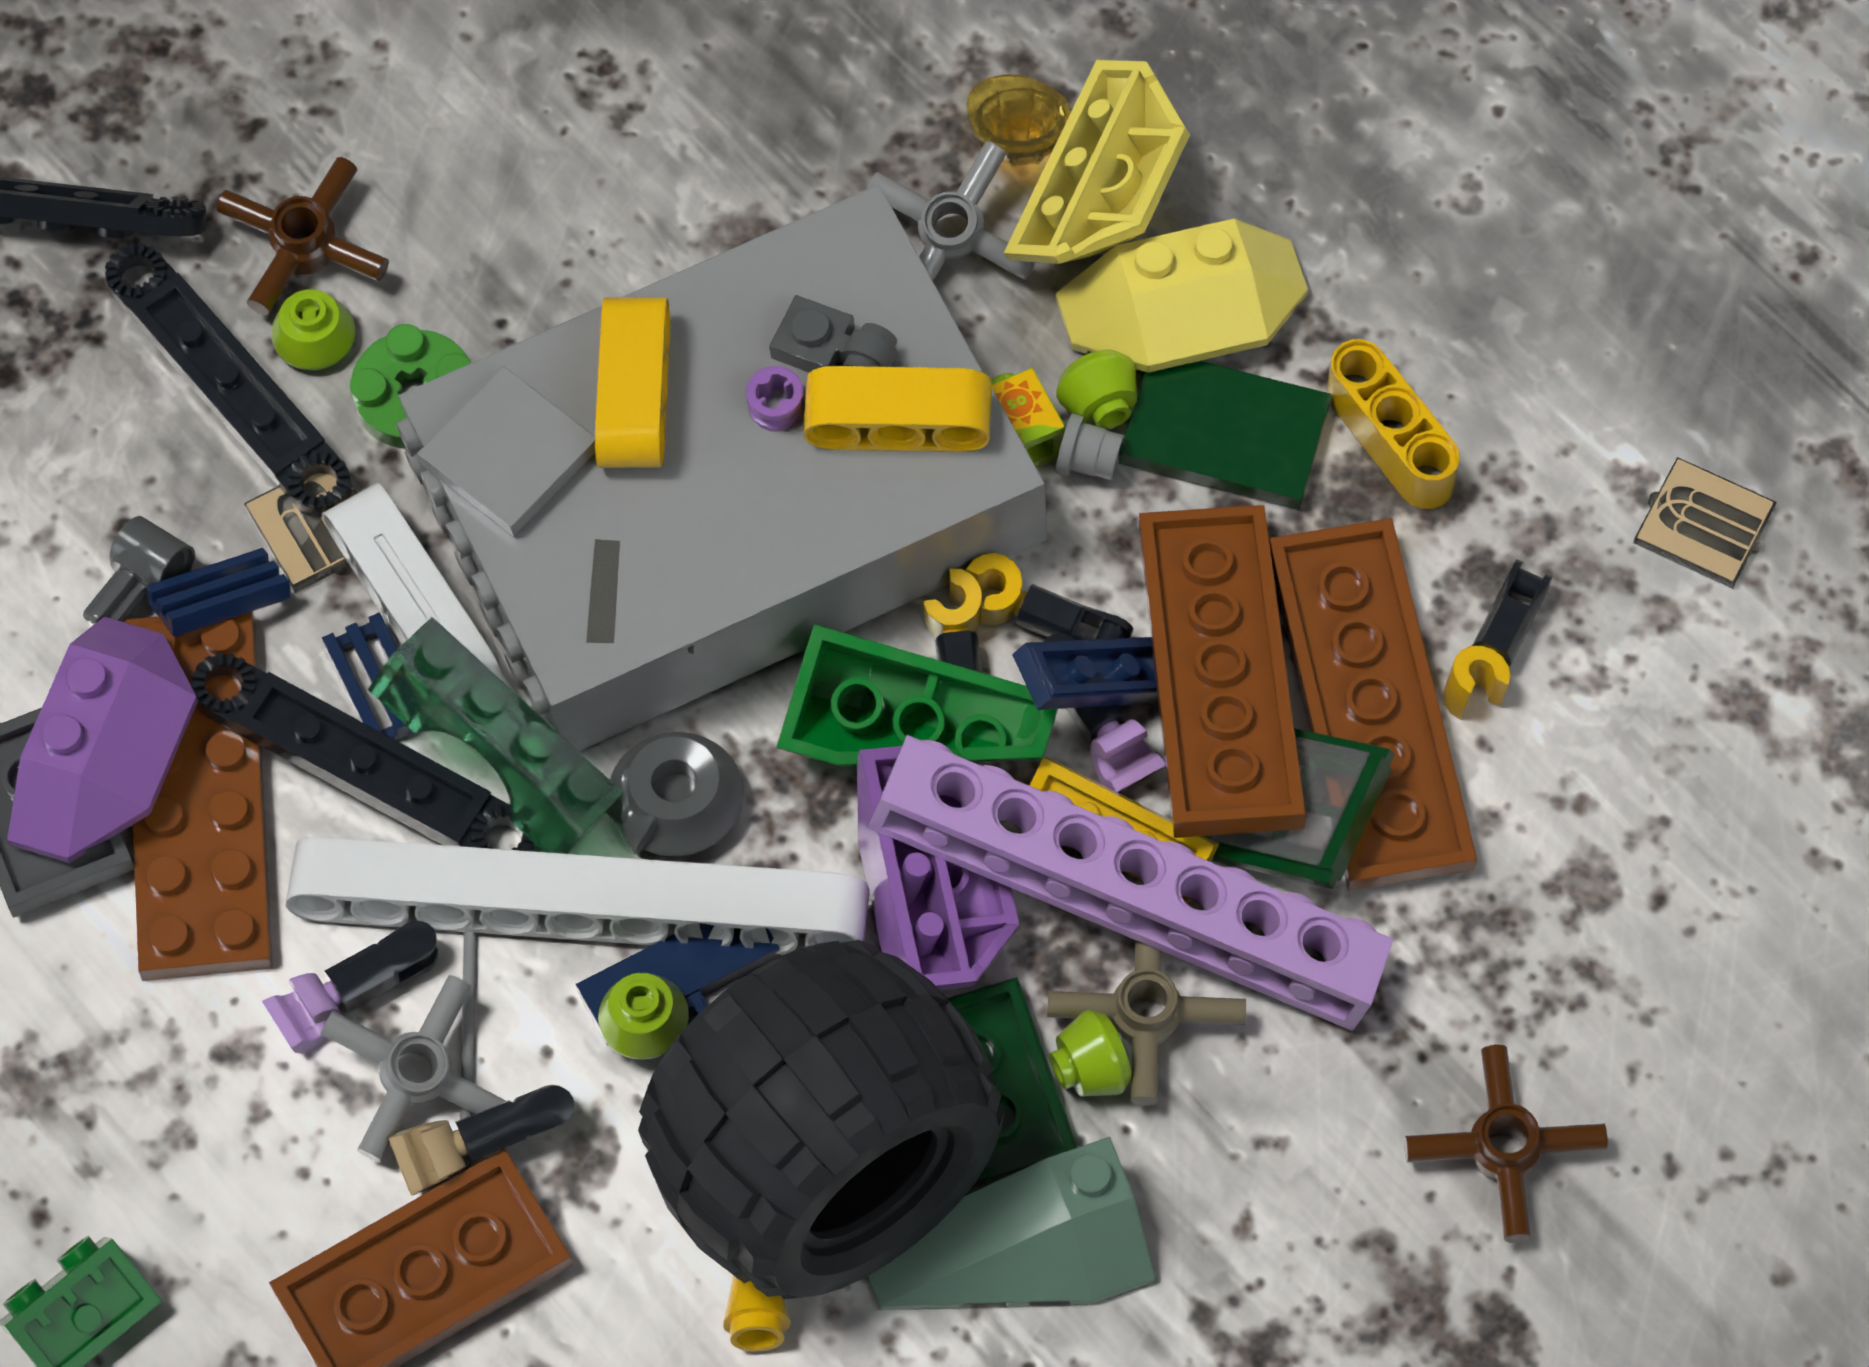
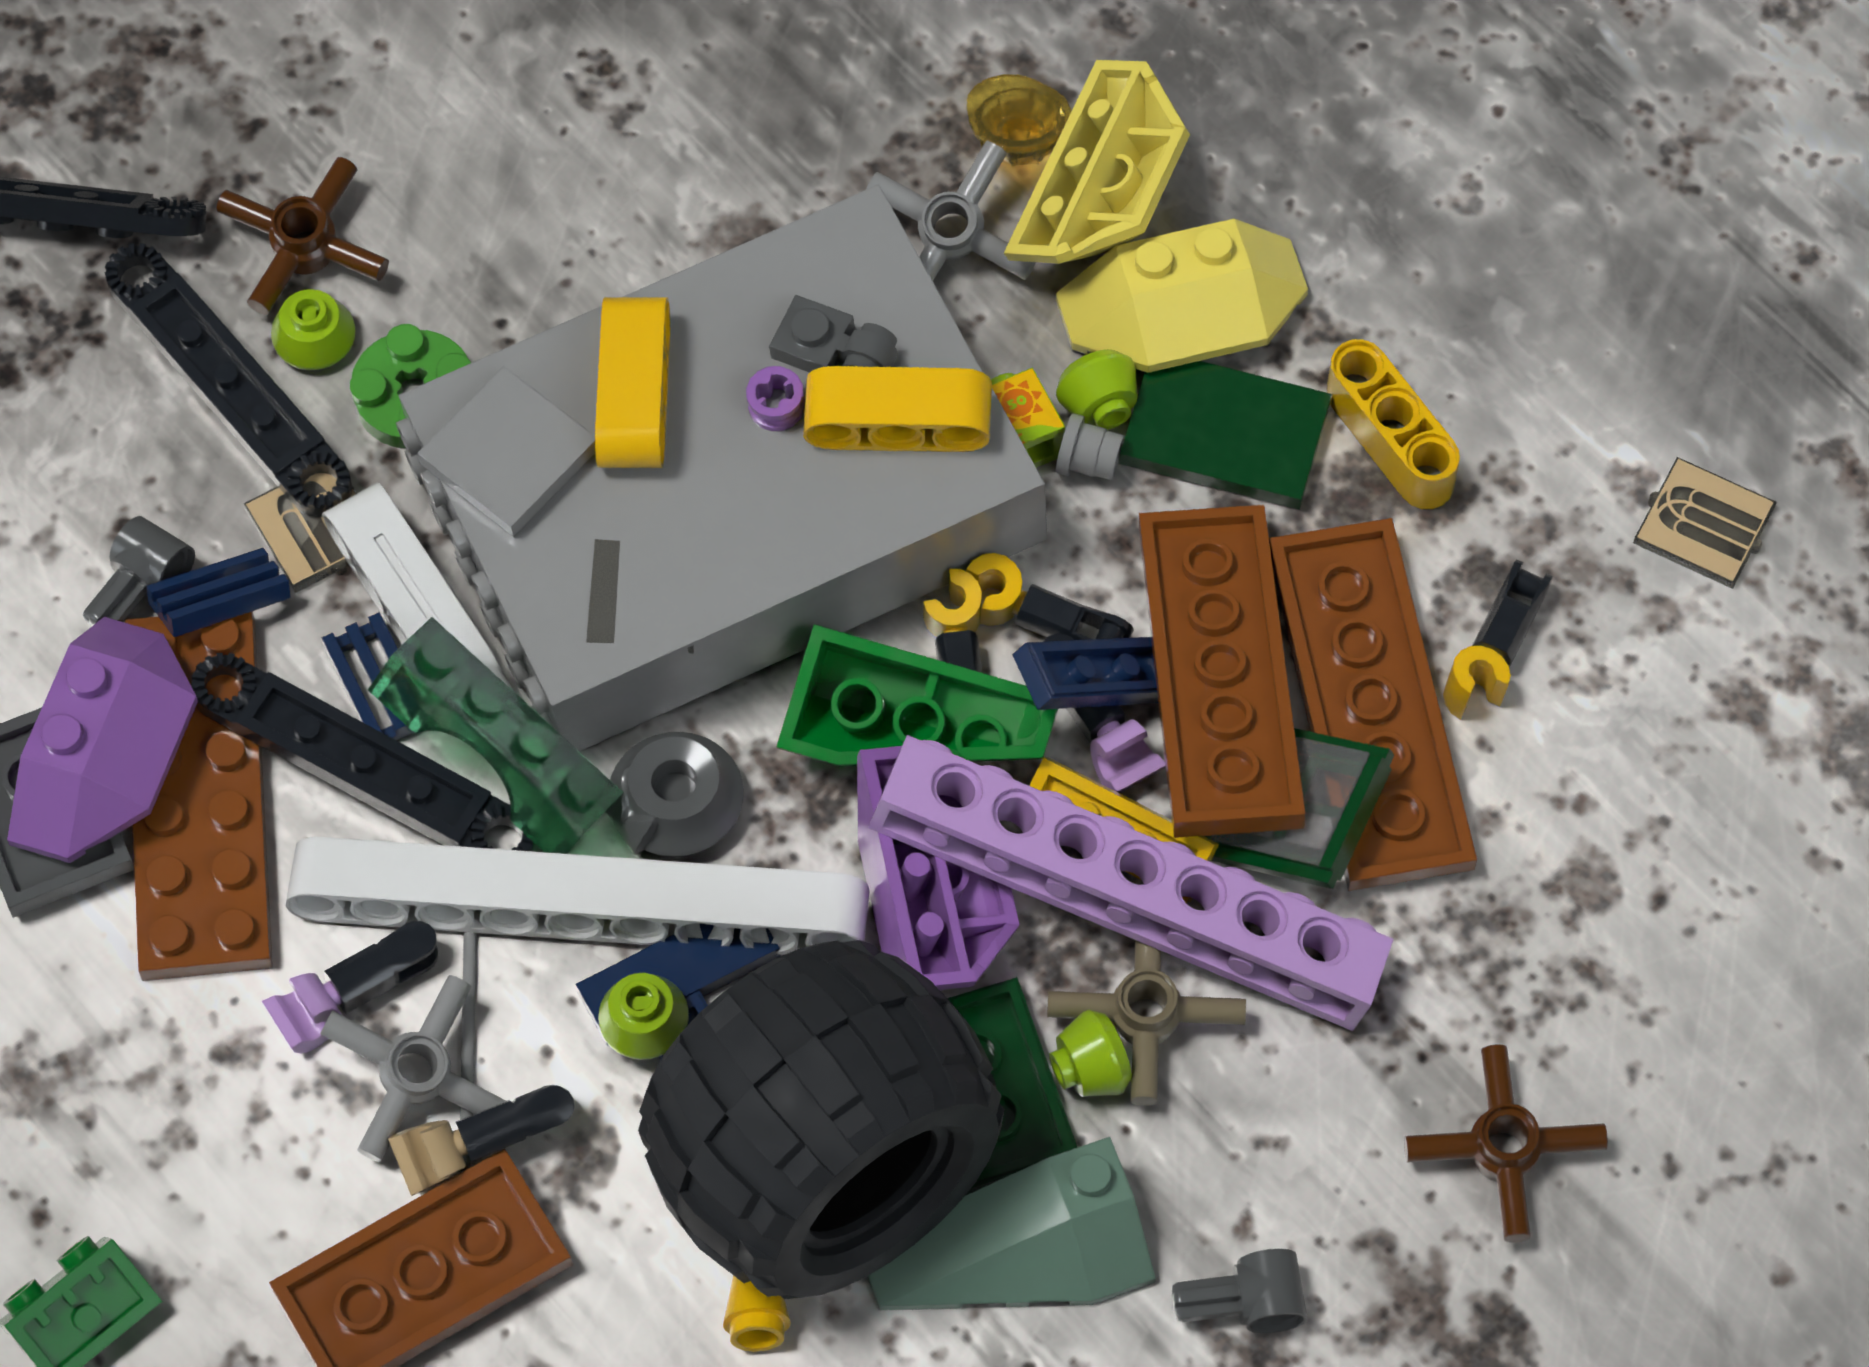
(1262, 1292): none -> dark grey axle

